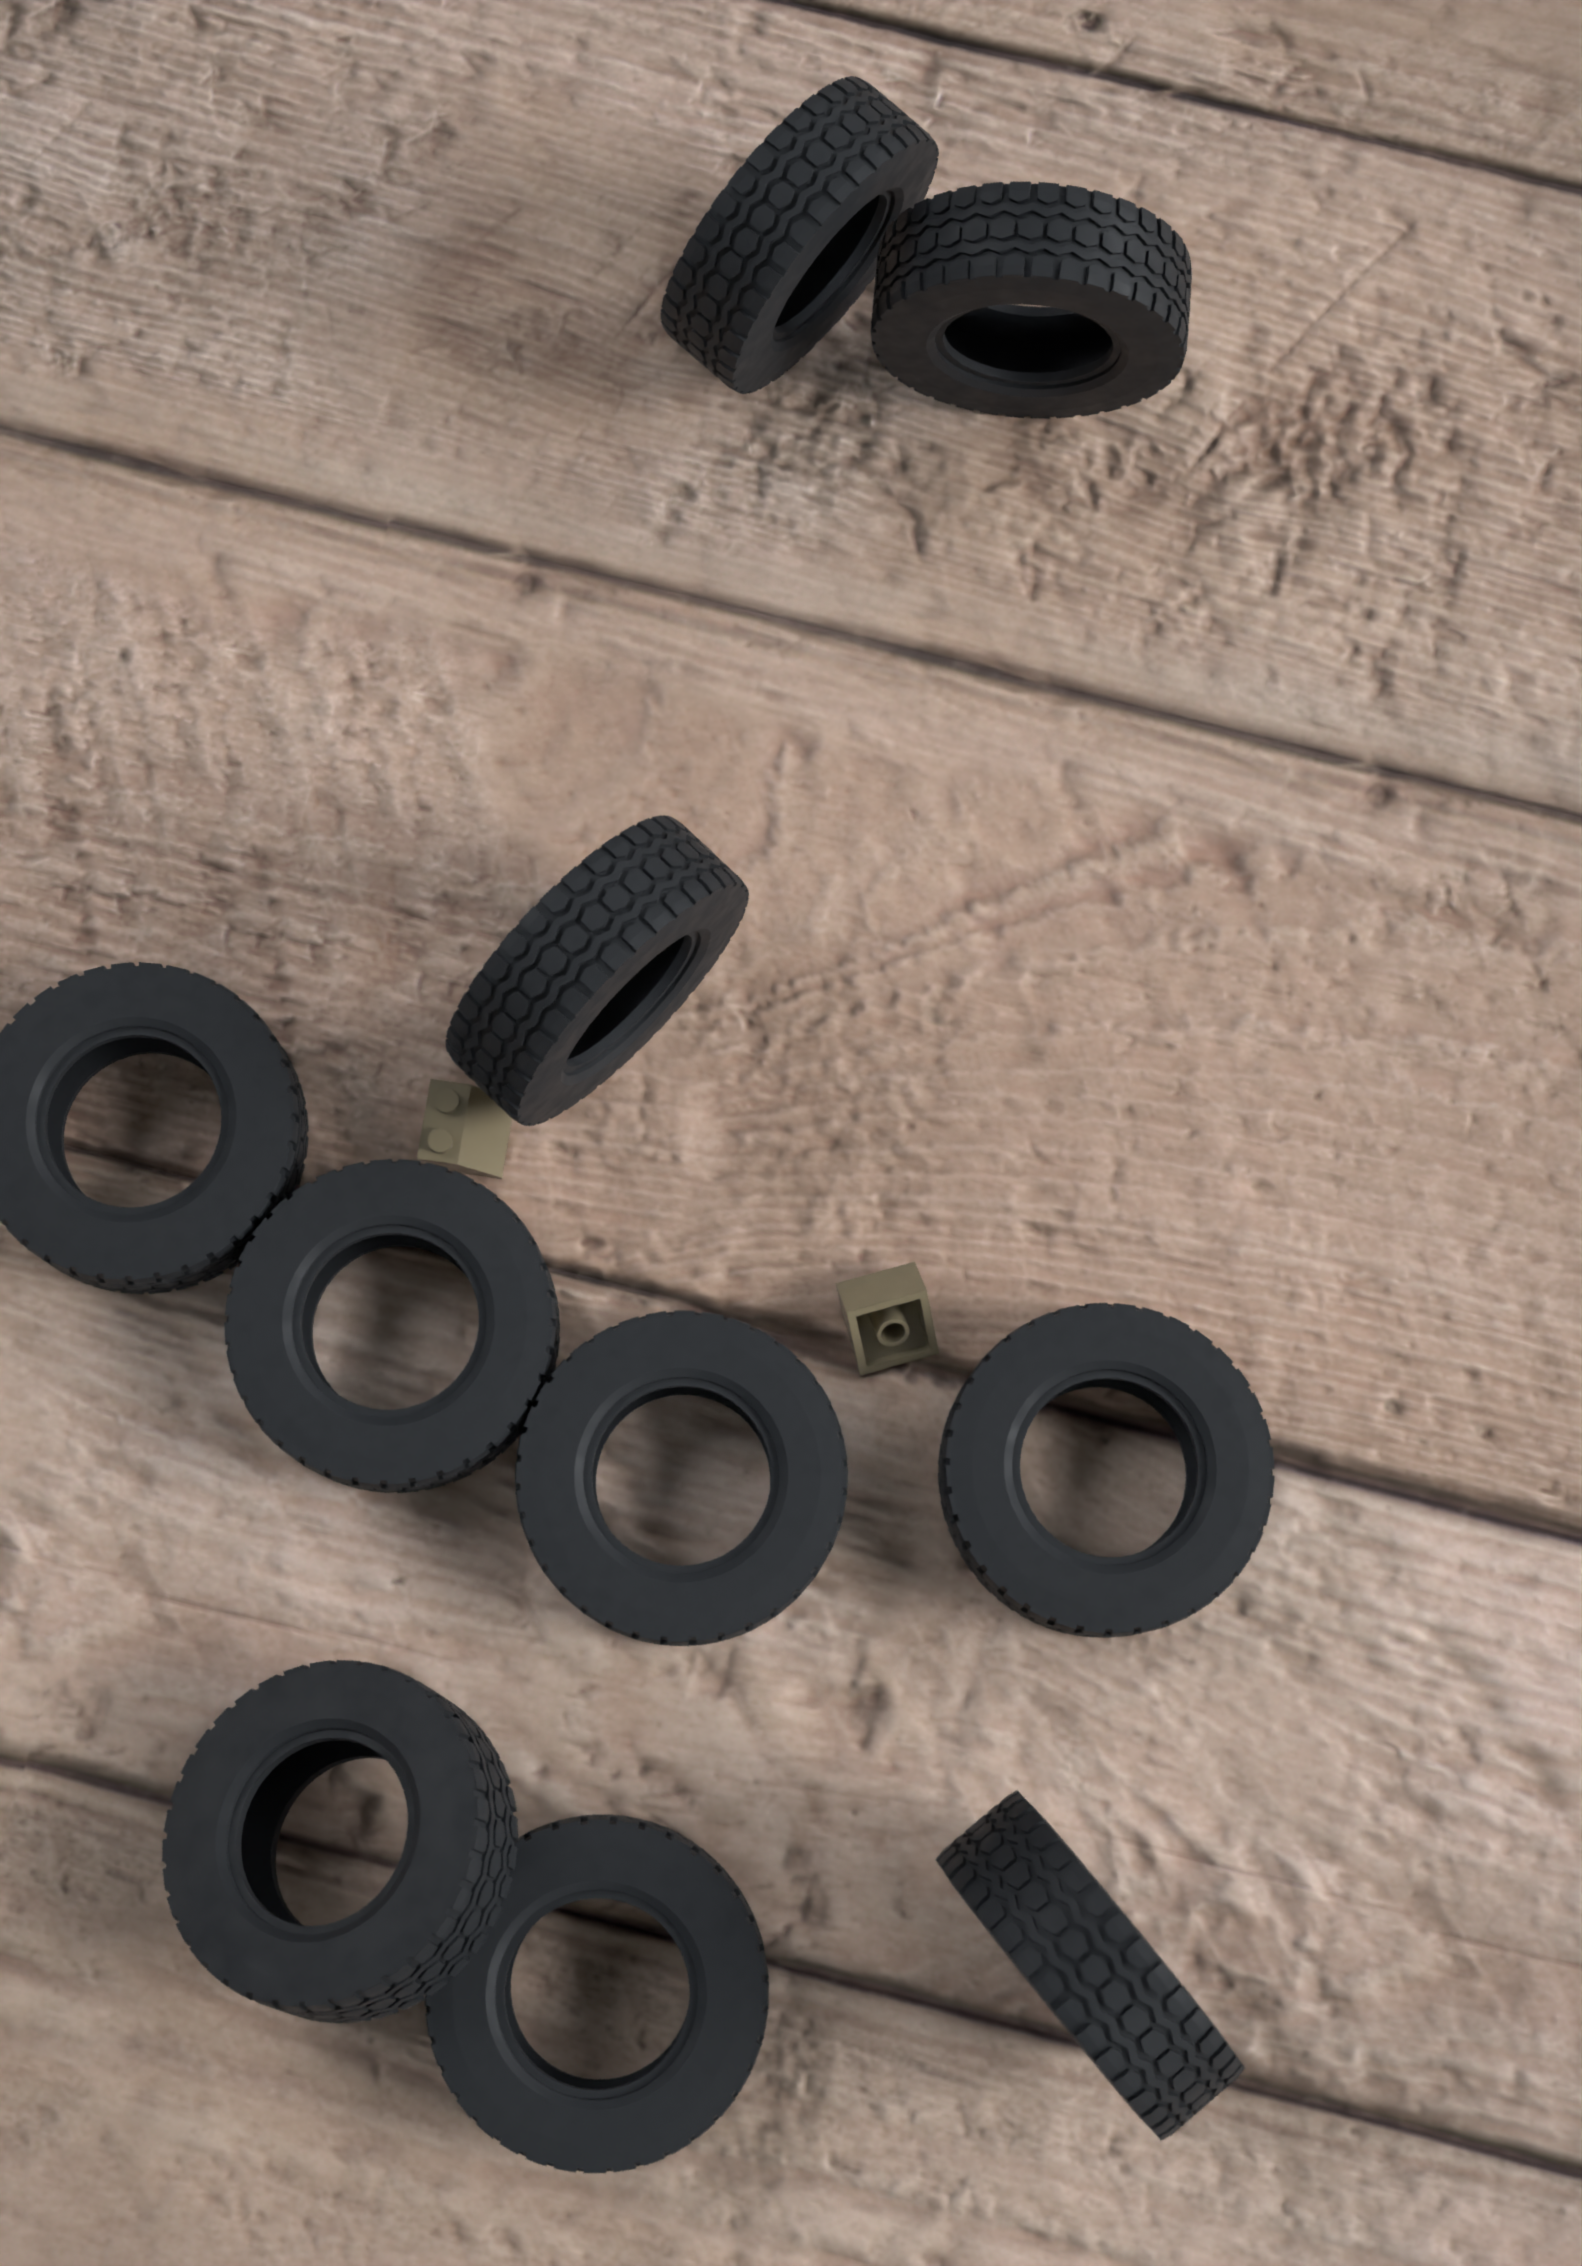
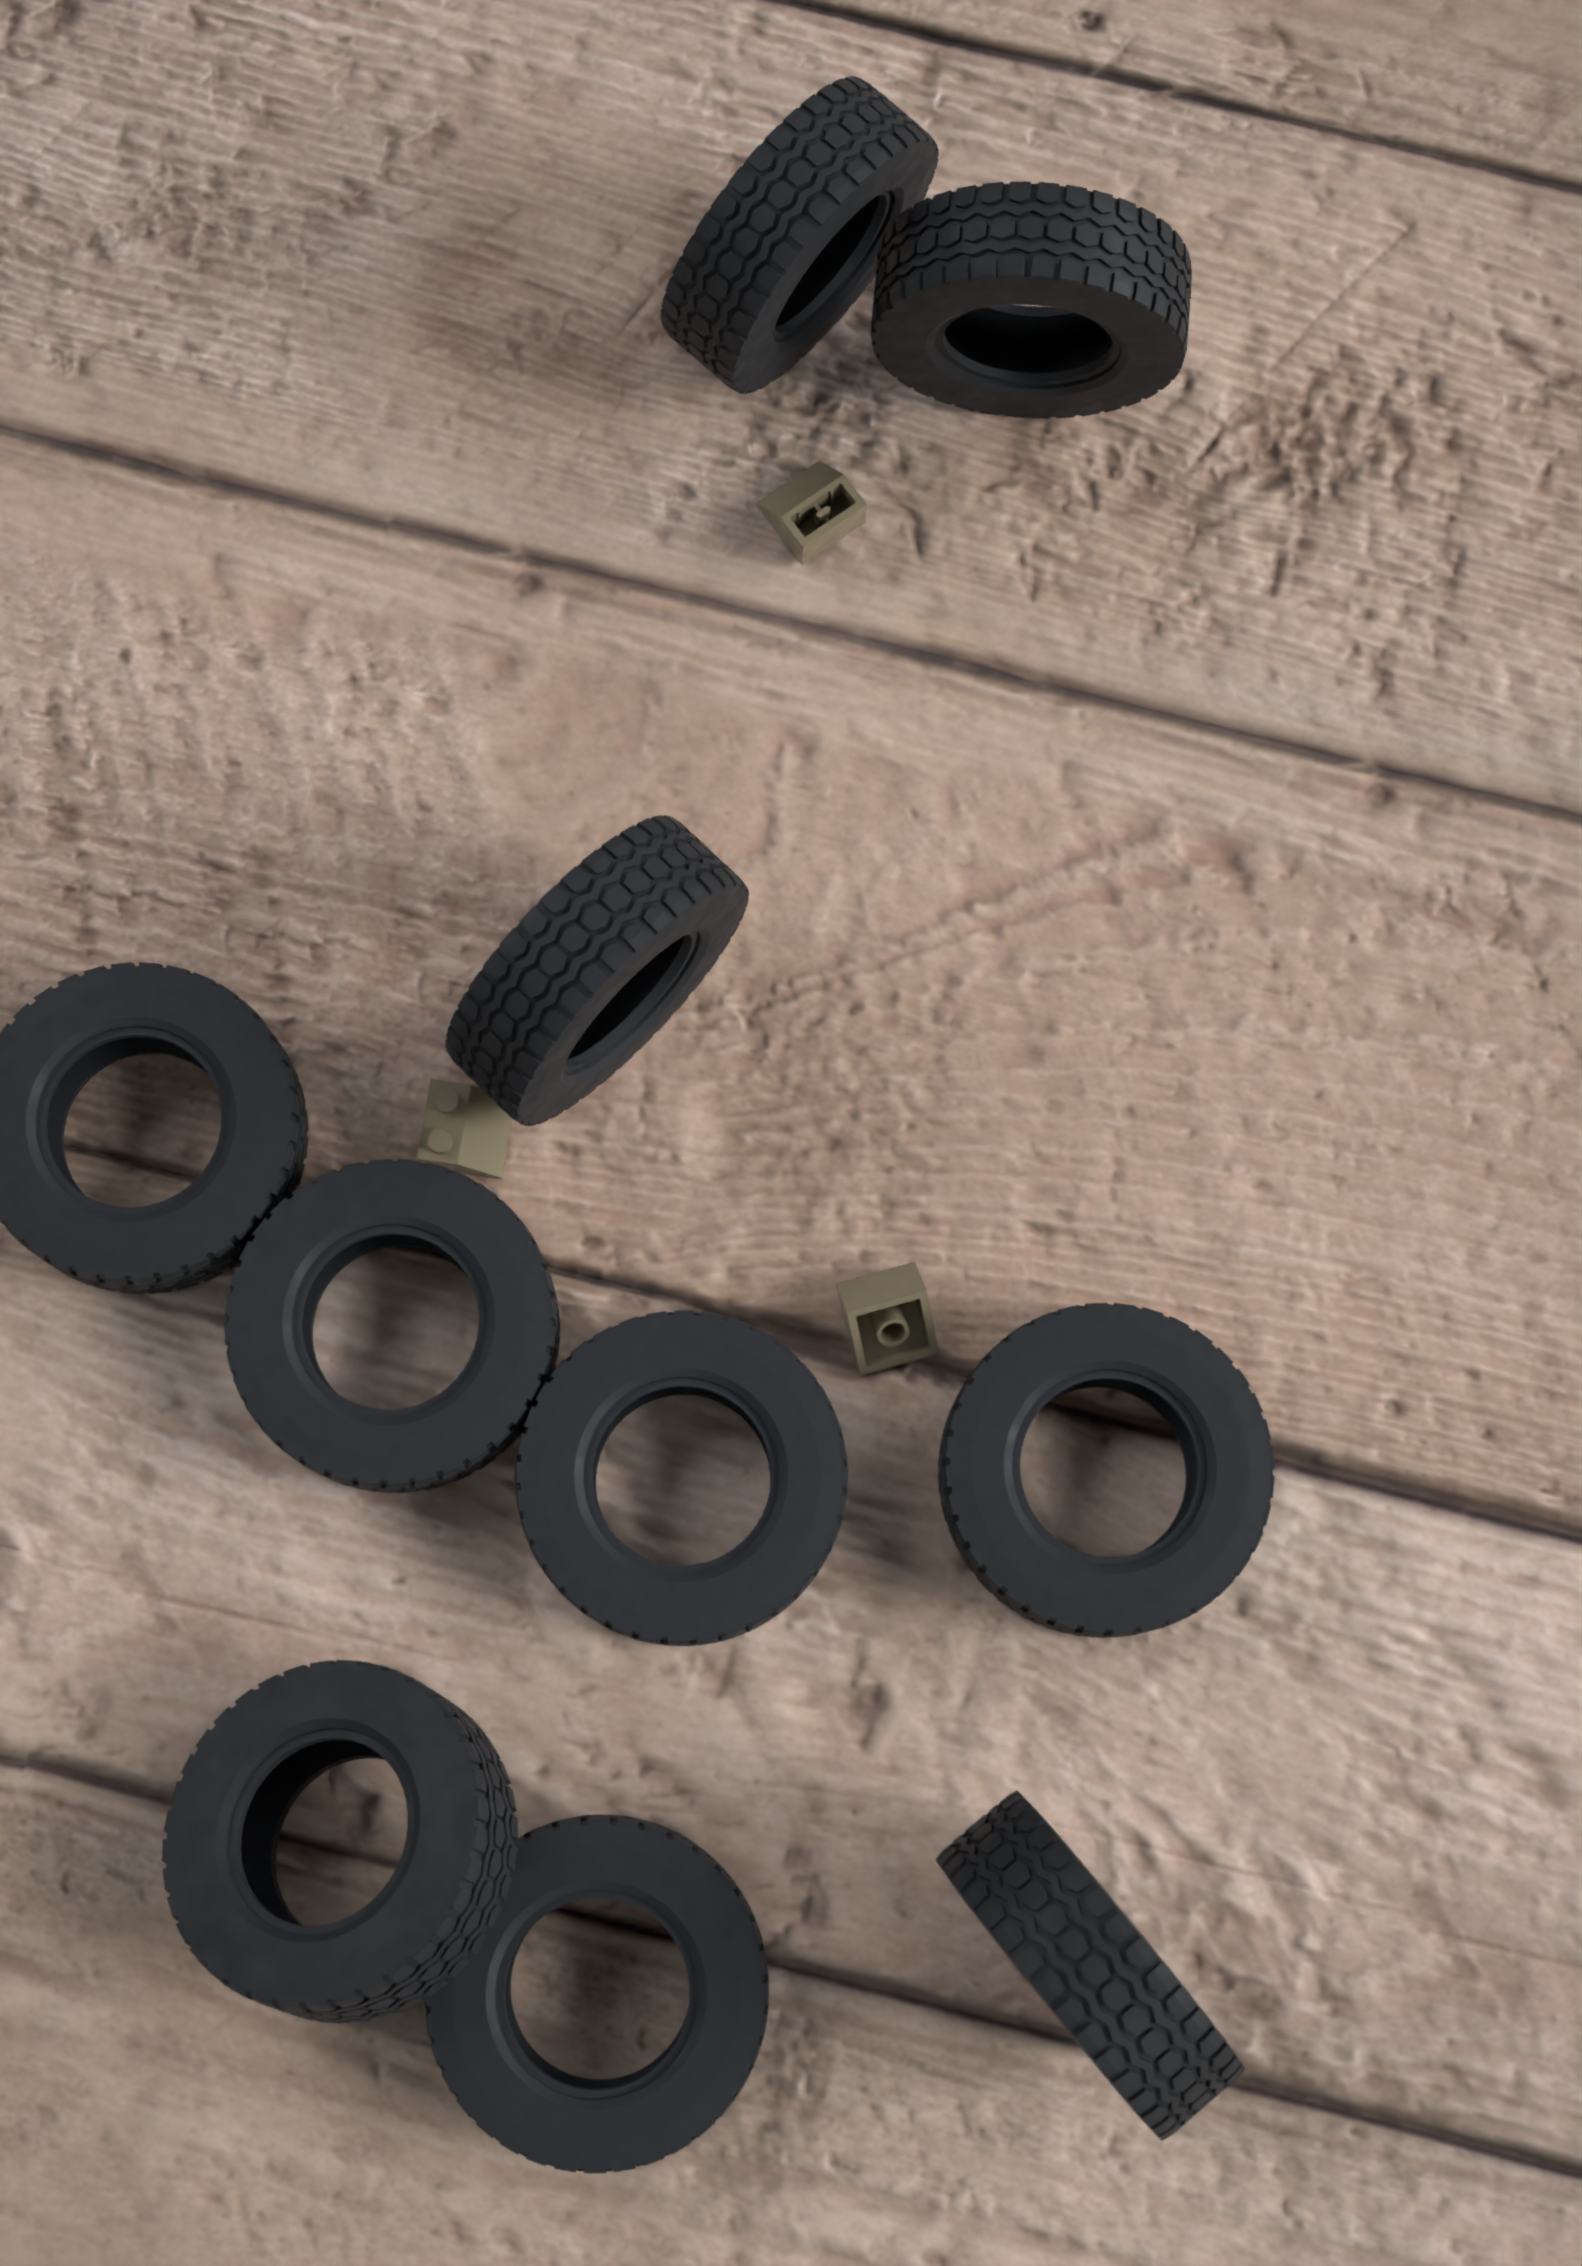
(814, 510): none -> dark tan slope

